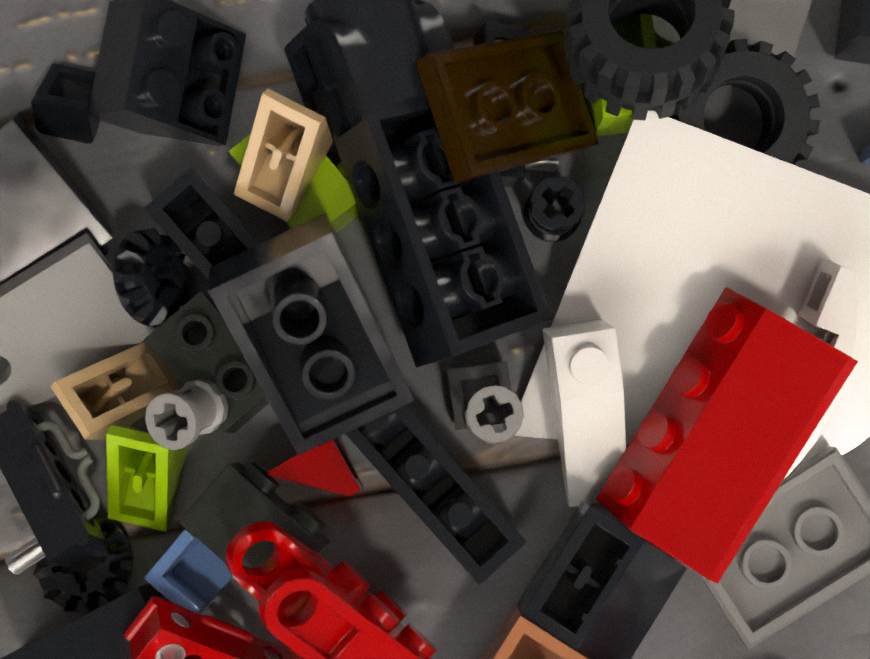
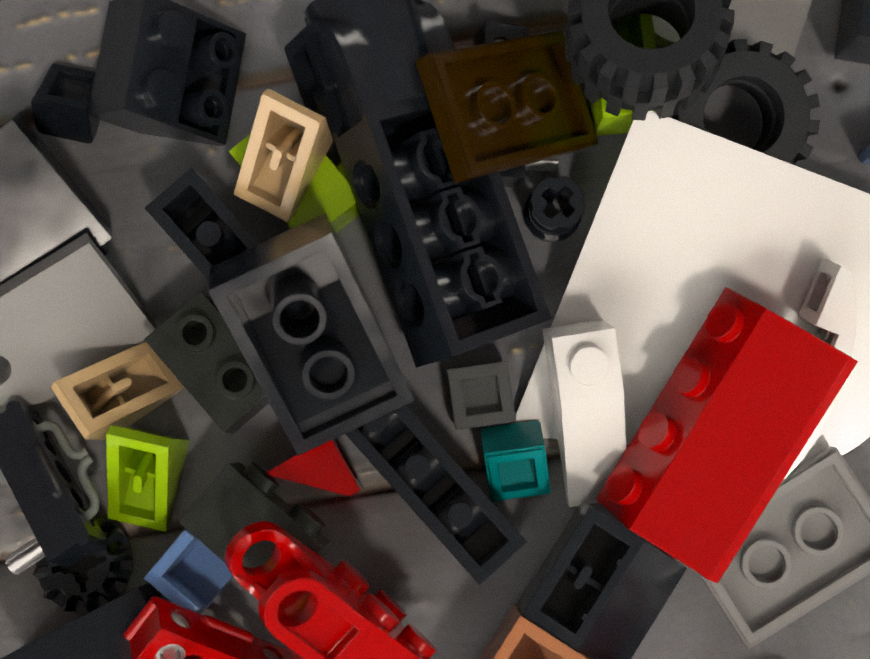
(136, 282): black gear -> none
(181, 416): light grey bush -> none
(500, 397): light grey bush -> none
(515, 460): none -> teal slope

